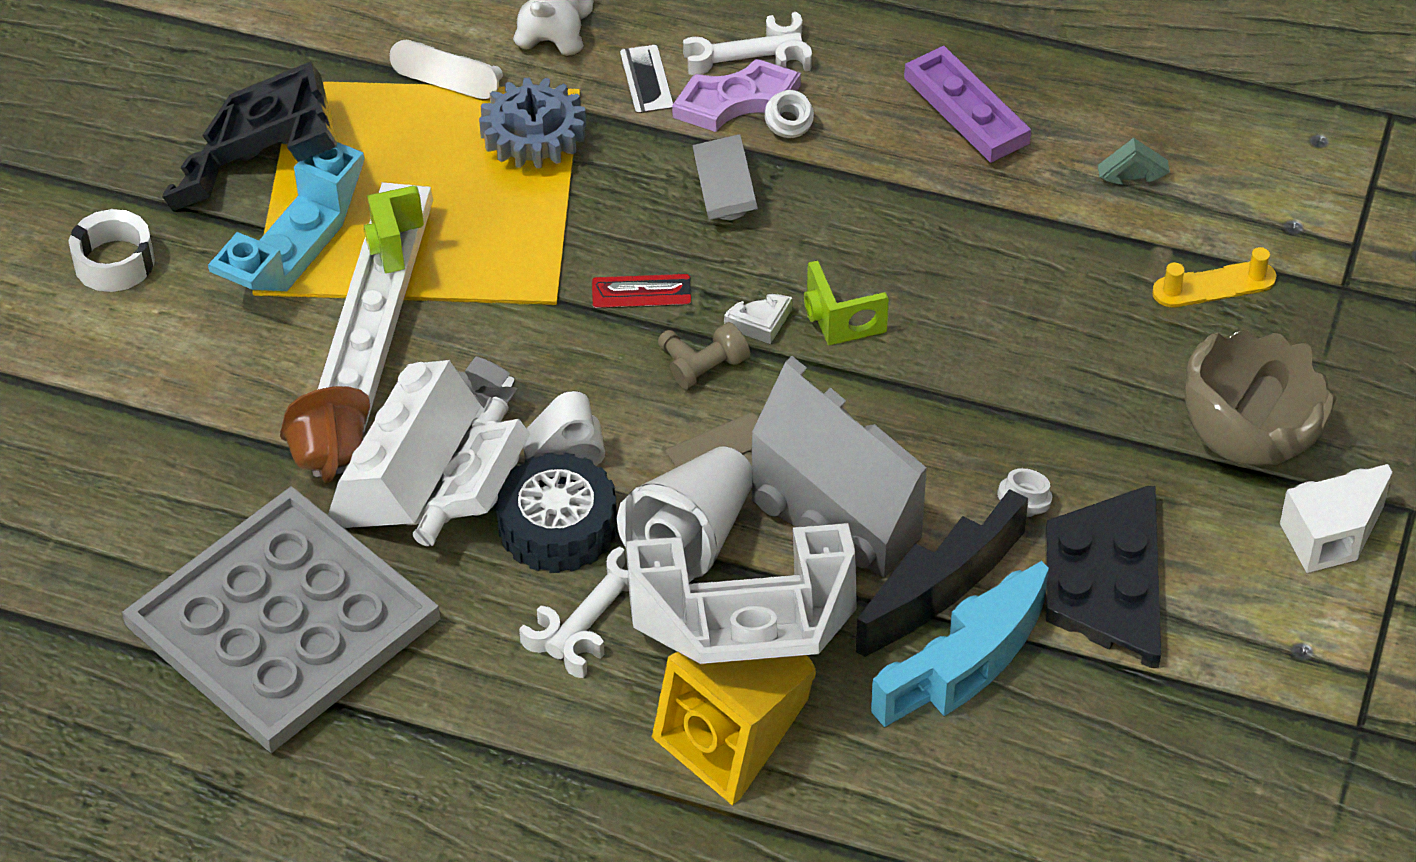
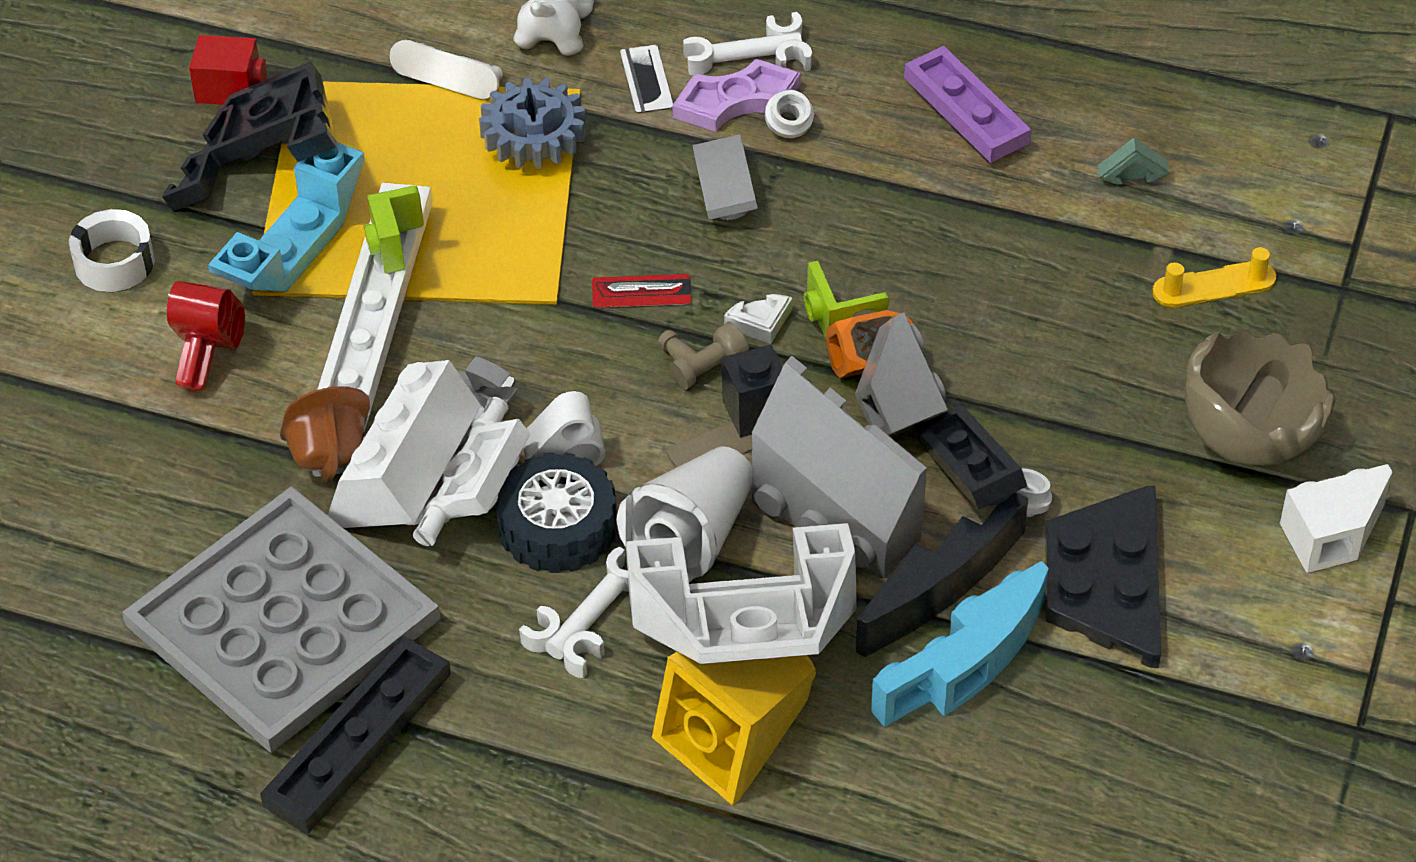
(203, 320): none -> red beam
(224, 67): none -> red brick
(355, 734): none -> black plate
(747, 385): none -> black brick
(852, 340): none -> orange rock
(897, 383): none -> light grey slope
(971, 457): none -> black plate

